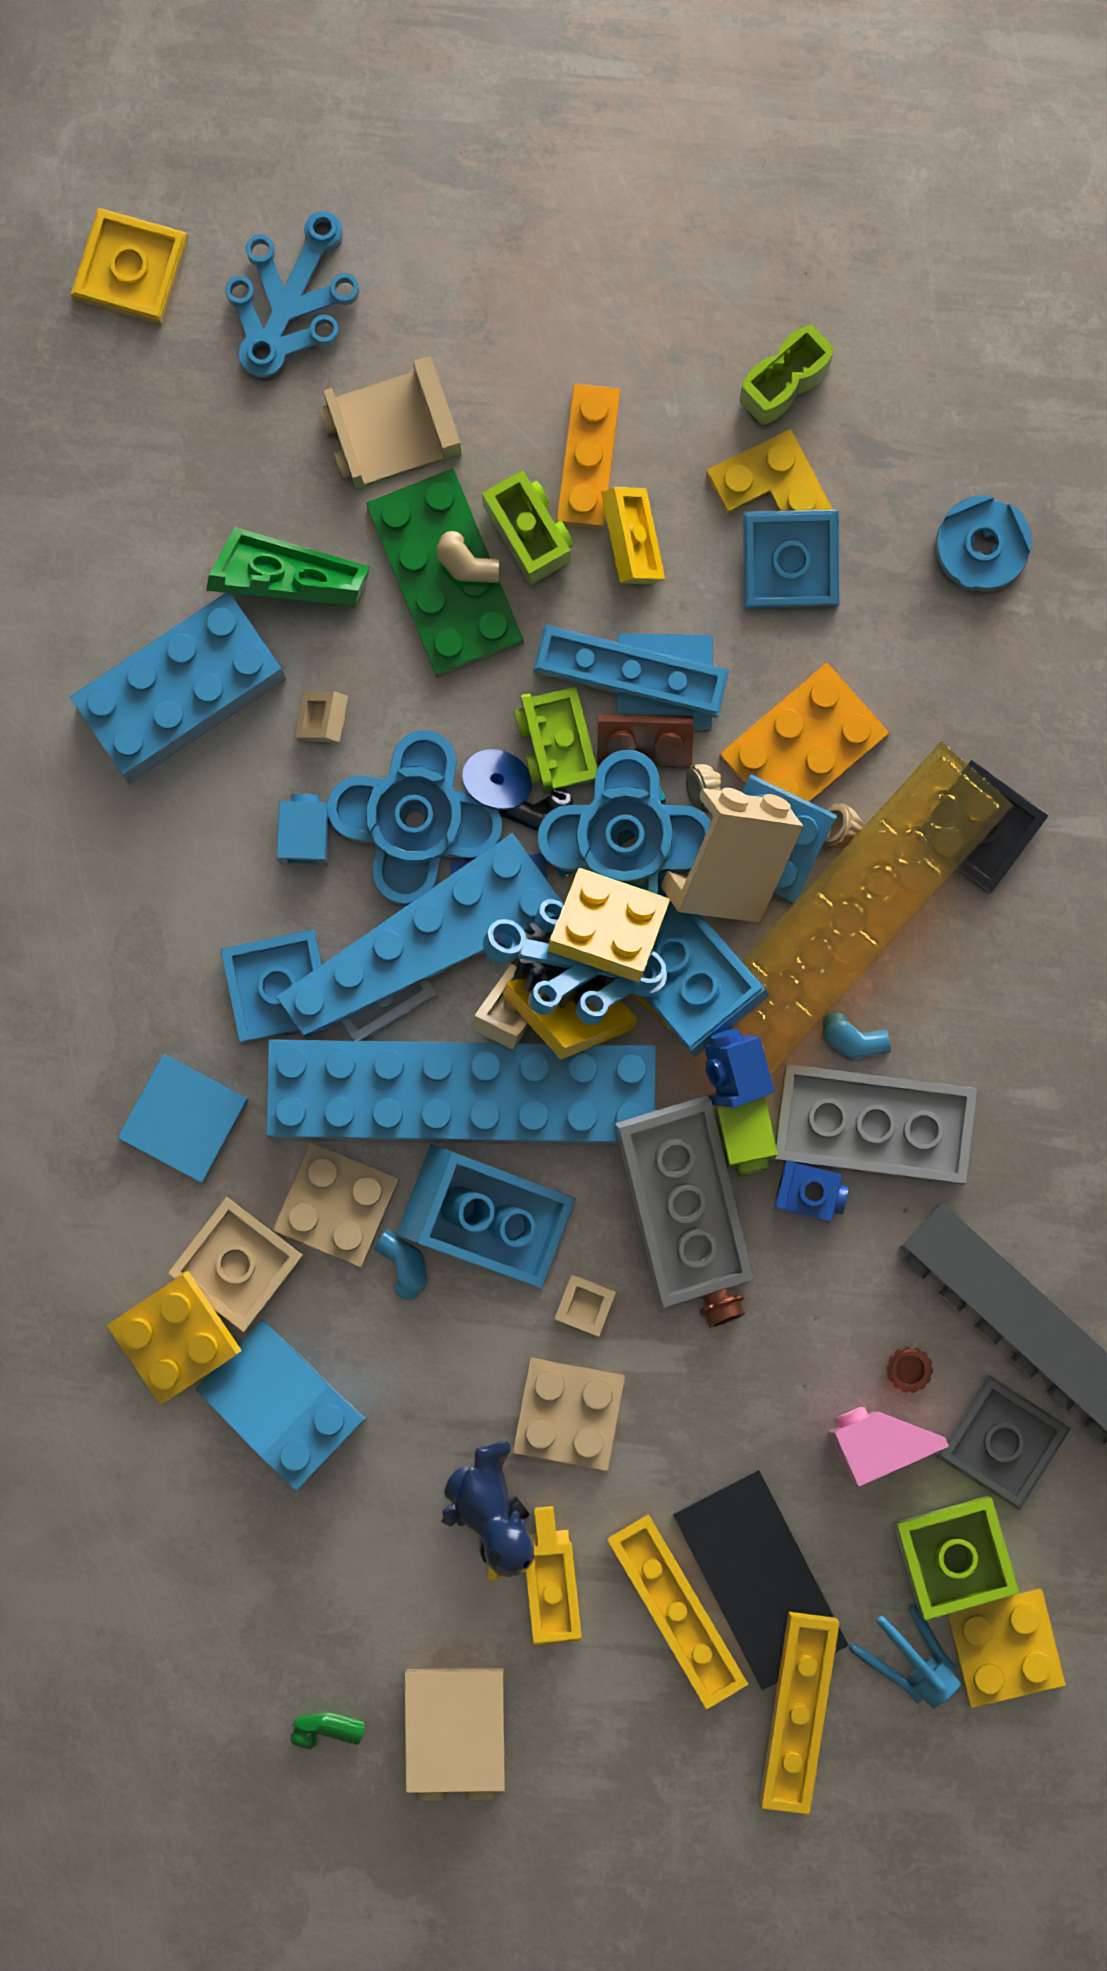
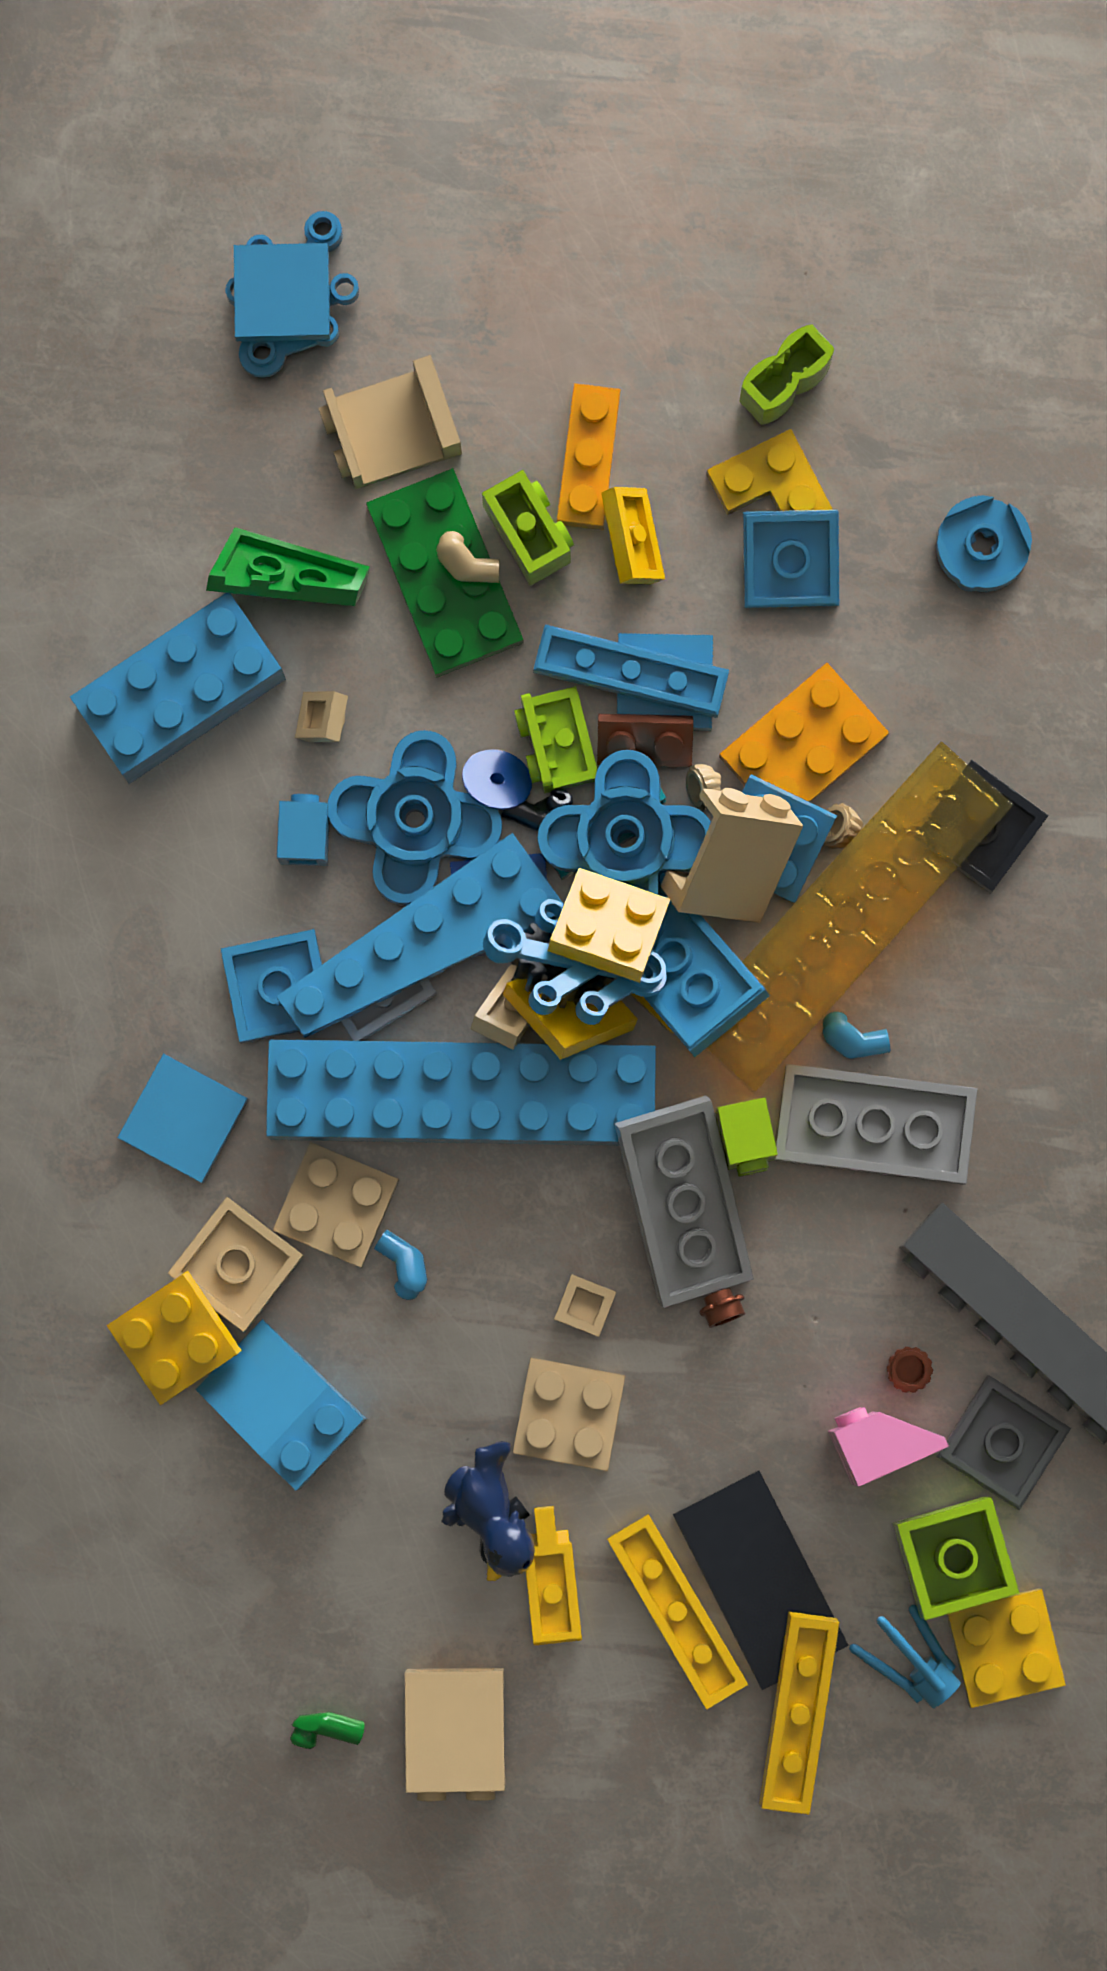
(129, 266): yellow tile -> none
(281, 292): none -> dark azure tile
(485, 1216): dark azure slope -> none
(737, 1069): blue brick -> none
(792, 1197): blue brick -> none

